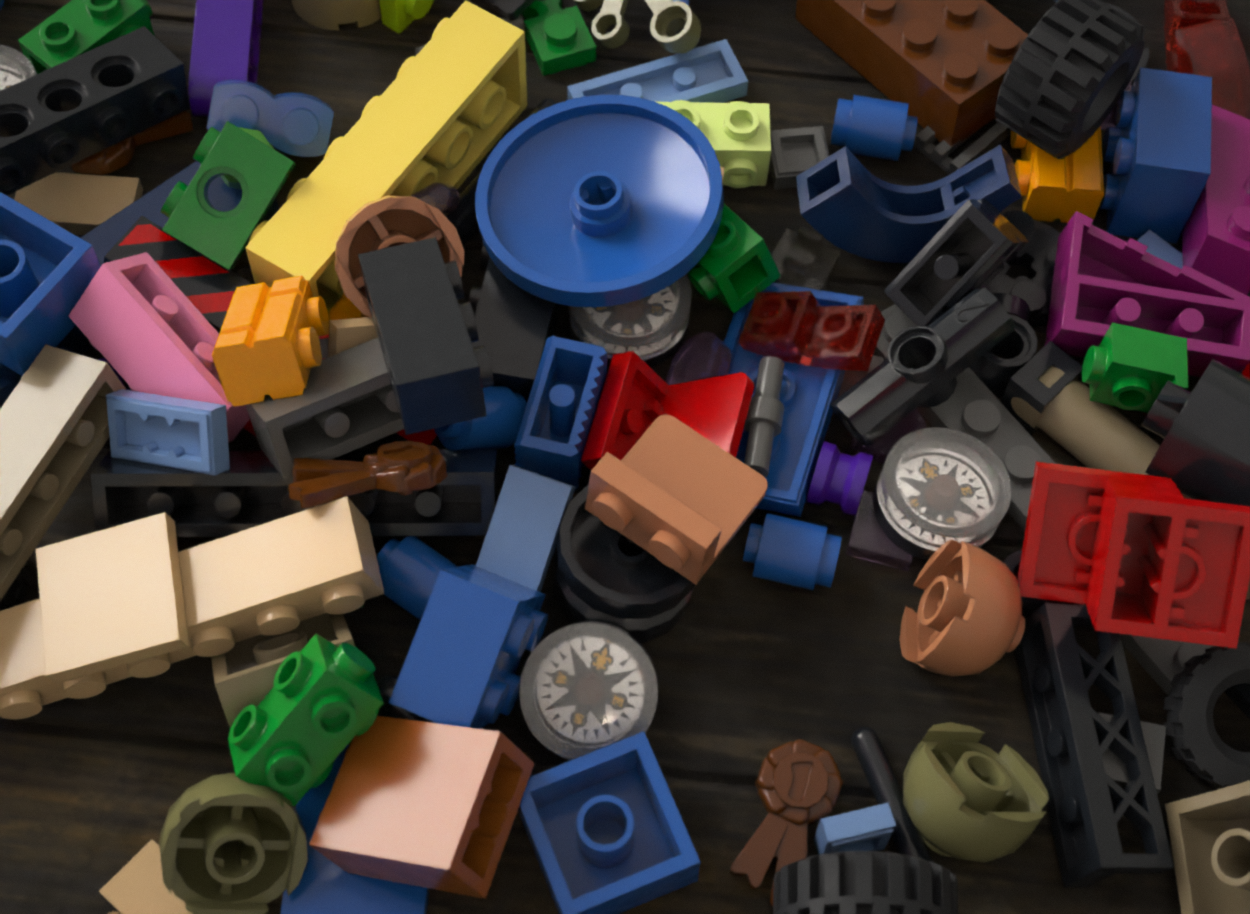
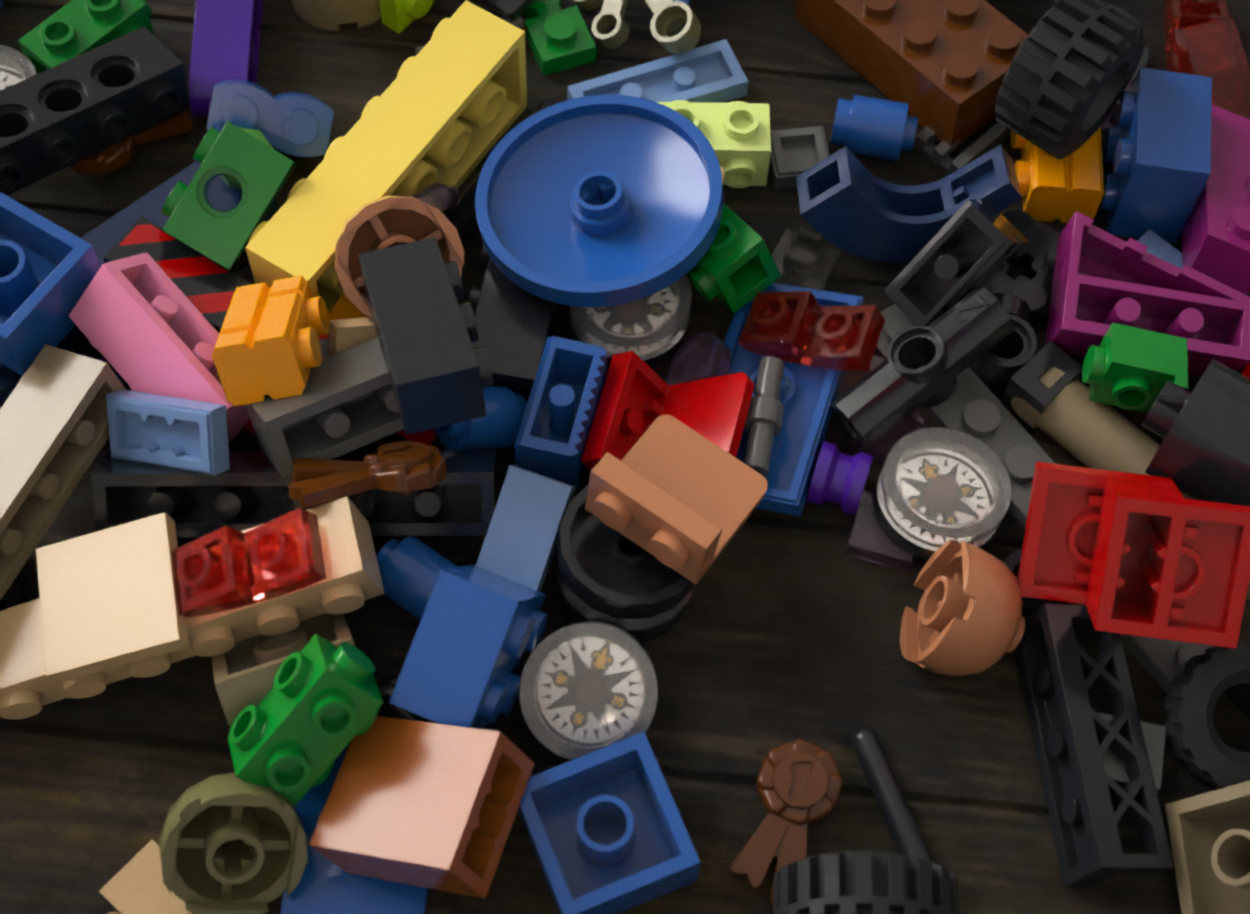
(79, 200): tan tile -> none
(247, 568): none -> clear red slope
(792, 552): blue brick -> none
(855, 830): medium blue tile -> none
(969, 796): olive cylinder -> none

